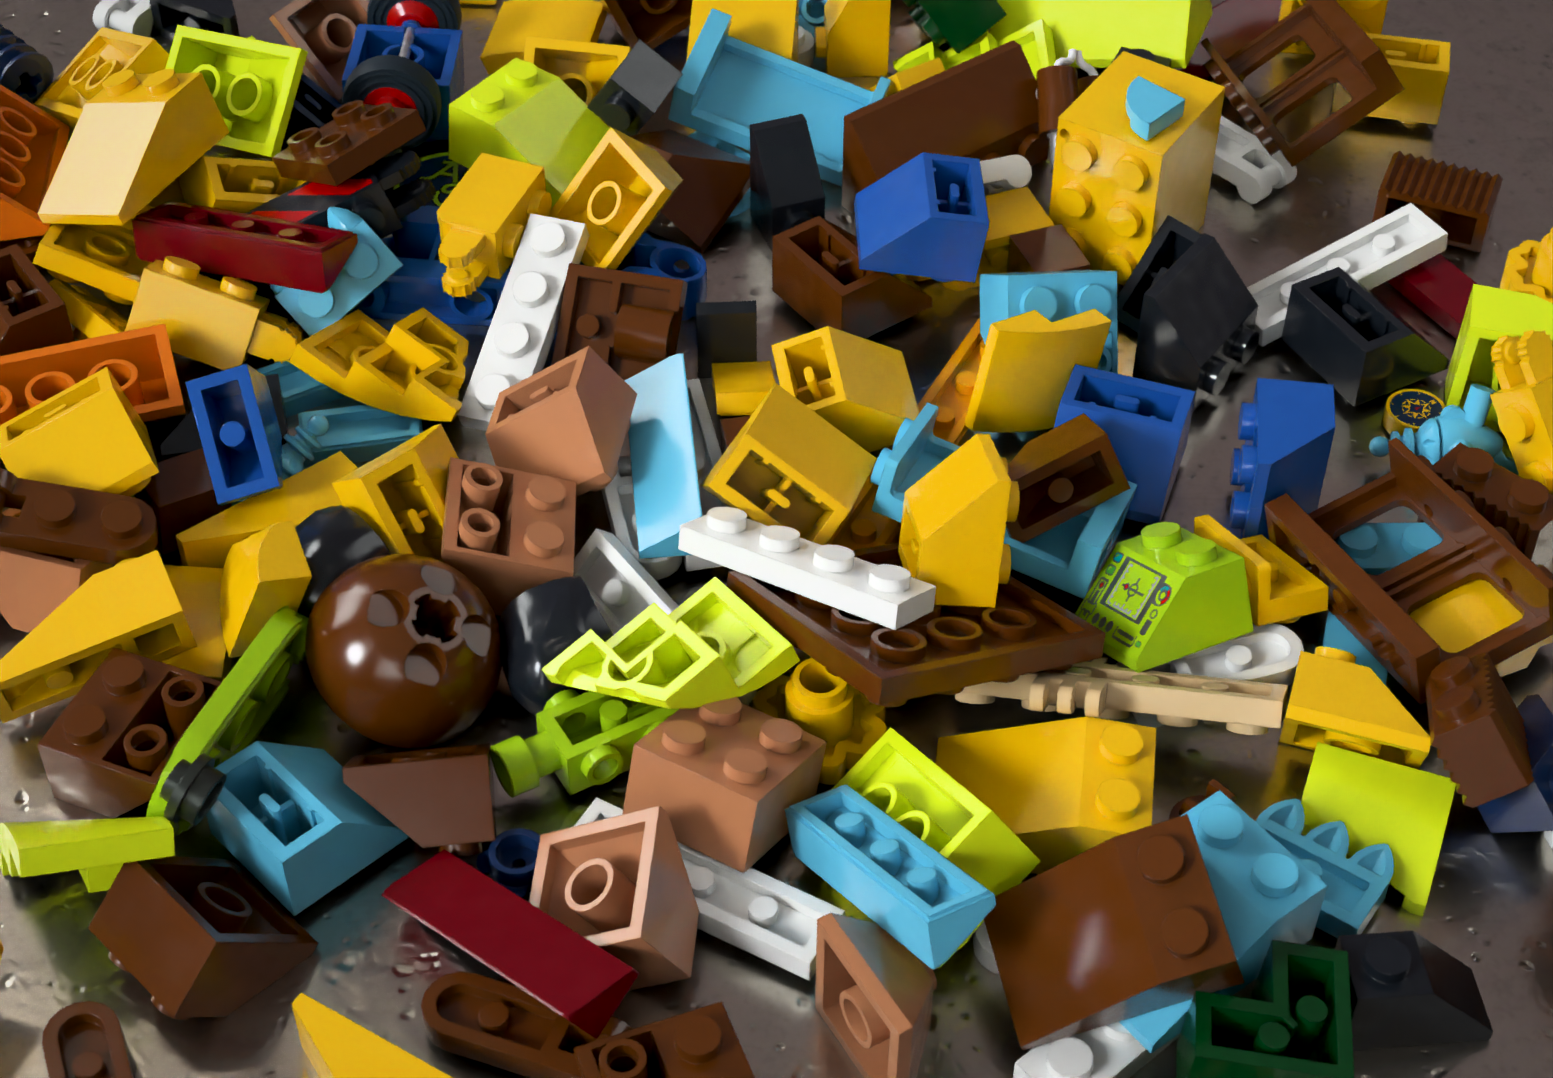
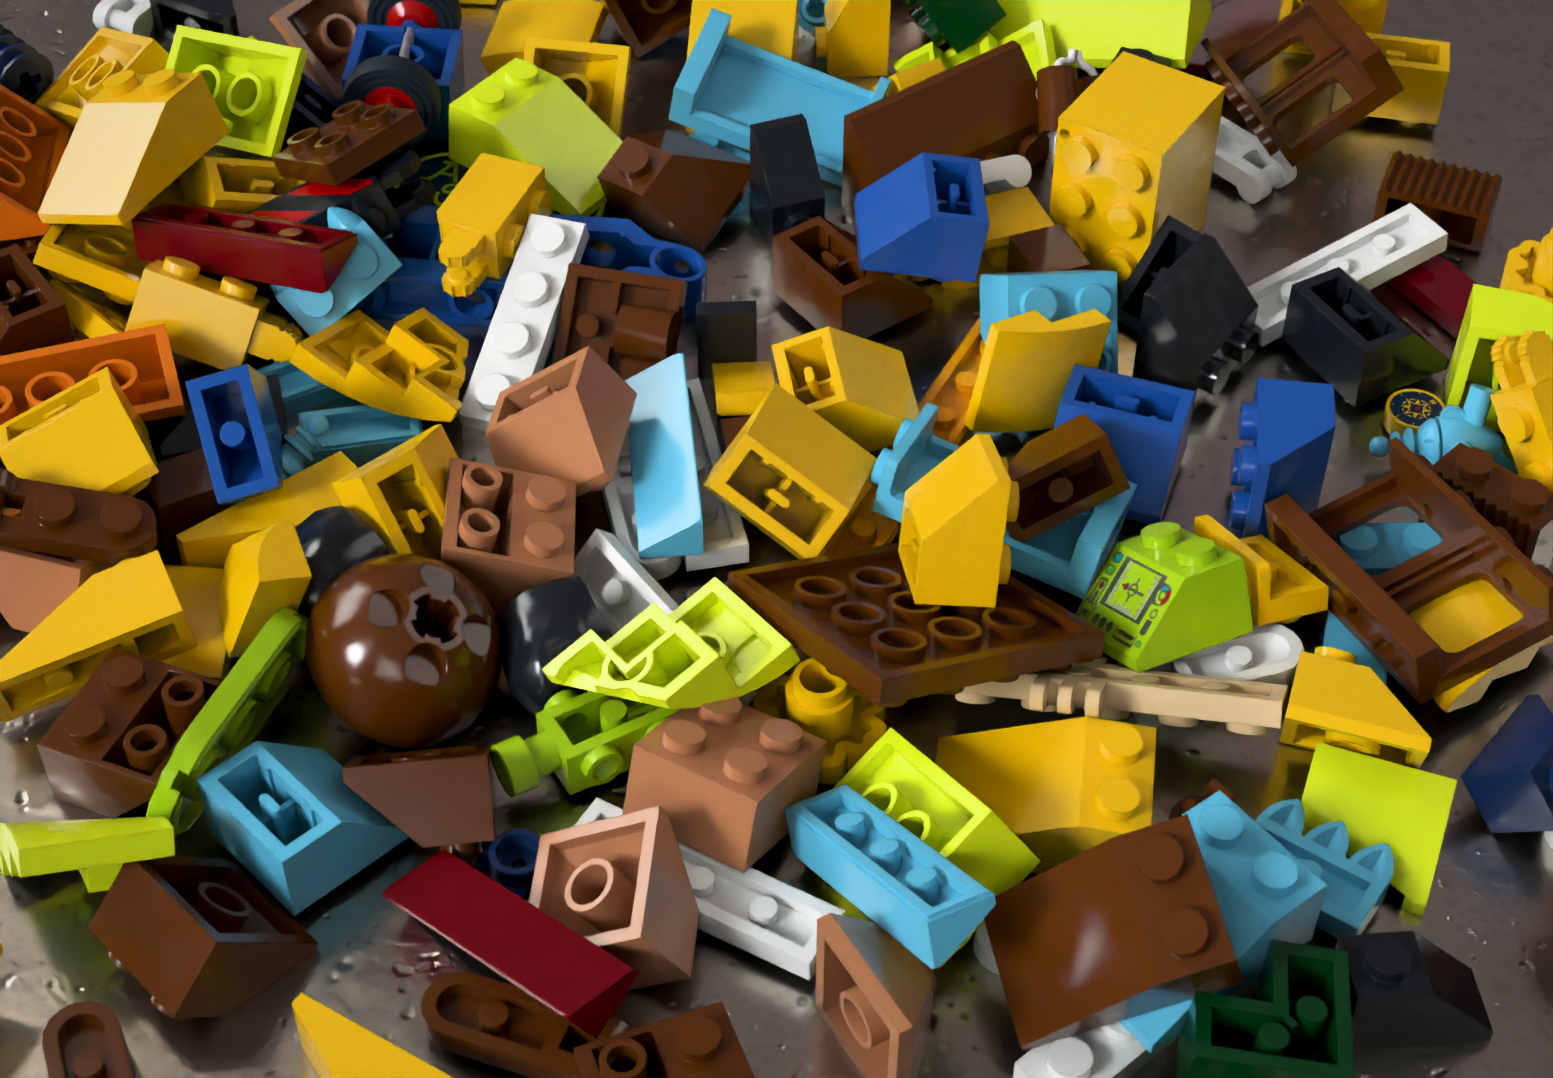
(192, 789): pearl dark grey plate -> none
(617, 197): yellow slope -> none
(635, 90): black slope -> none
(816, 571): white plate -> none
(1151, 108): medium azure tile -> none
(1477, 729): reddish brown brick -> none

